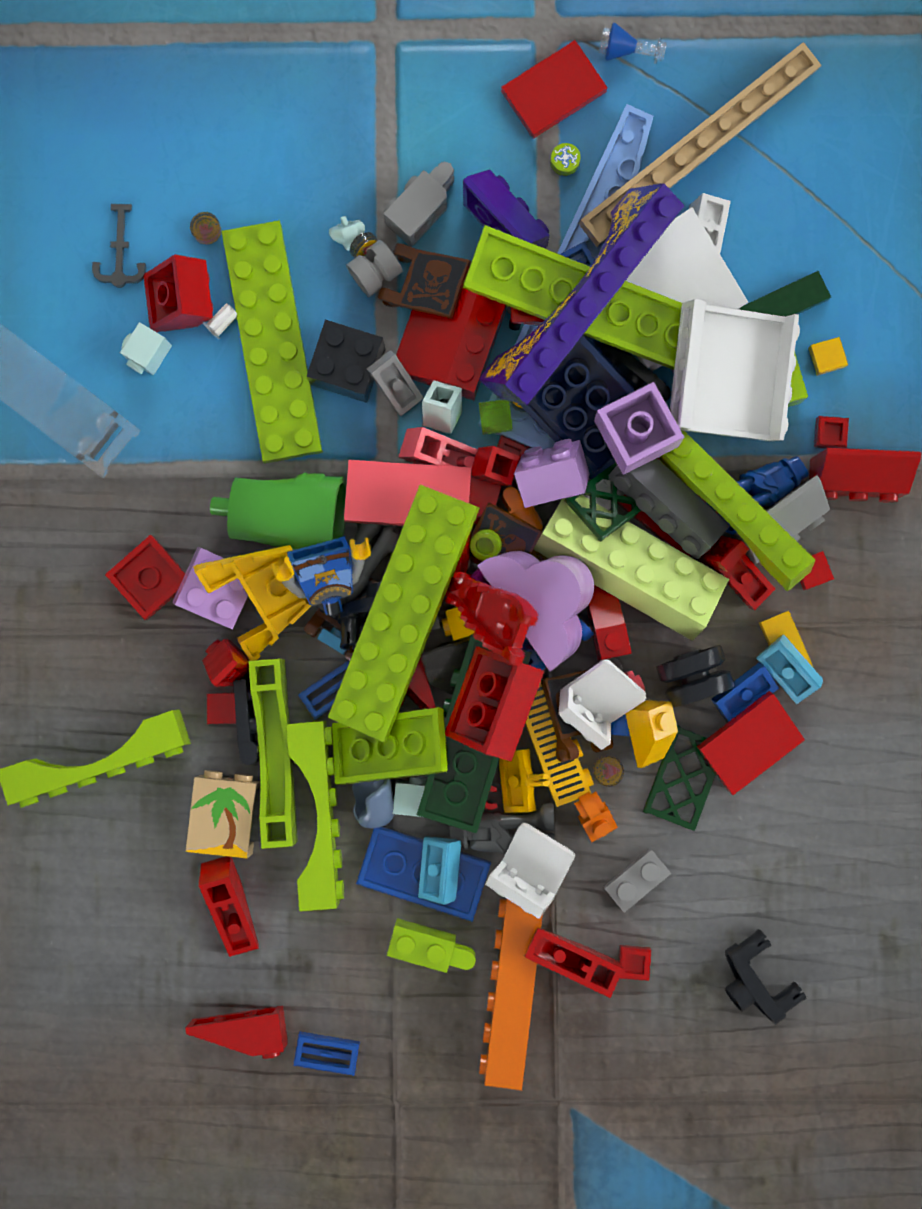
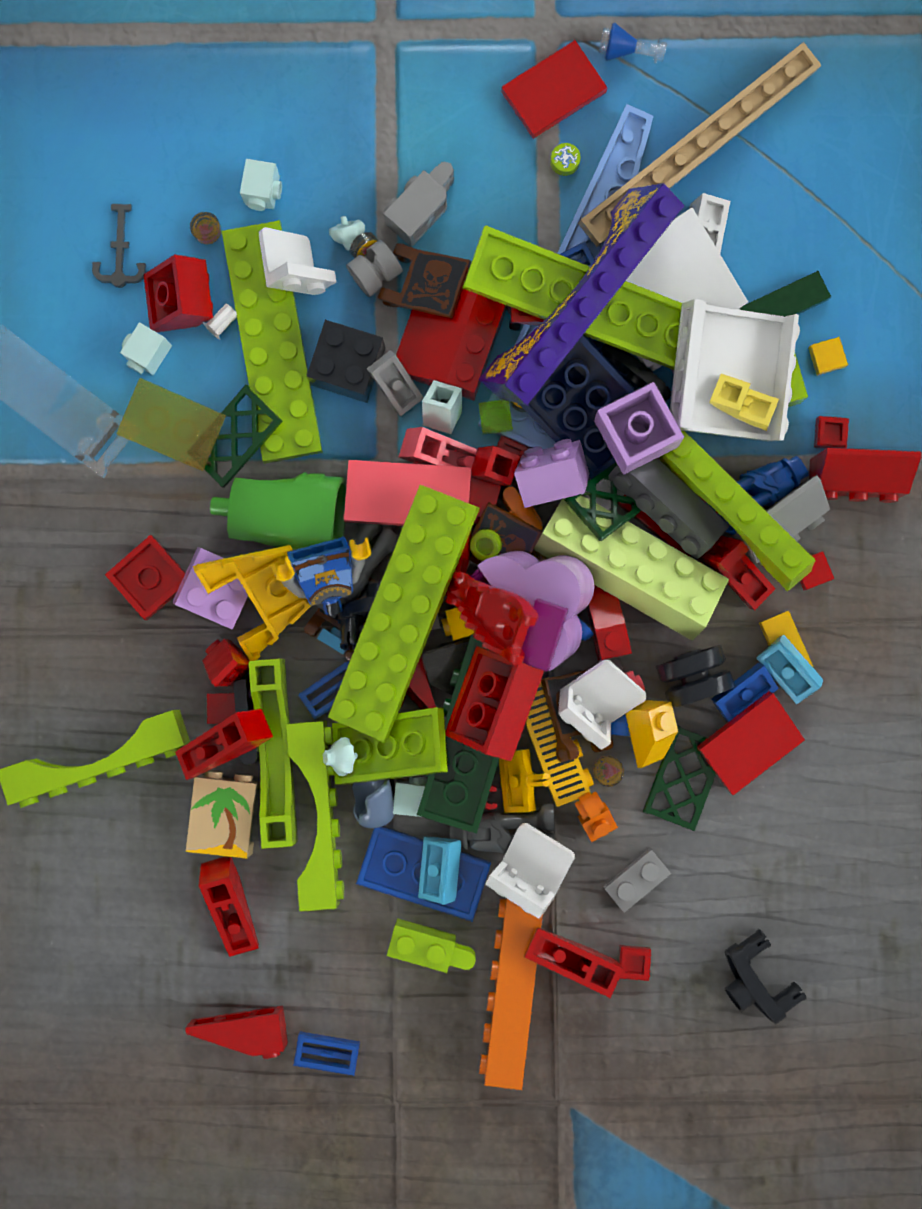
(171, 424): none -> clear yellow tile
(224, 742): none -> red slope
(258, 438): none -> dark green window
(260, 185): none -> light aqua brick
(290, 263): none -> white bracket
(340, 756): none -> light aqua piece
(496, 207): dark purple slope -> none
(544, 636): none -> magenta tile
(743, 403): none -> light yellow slope

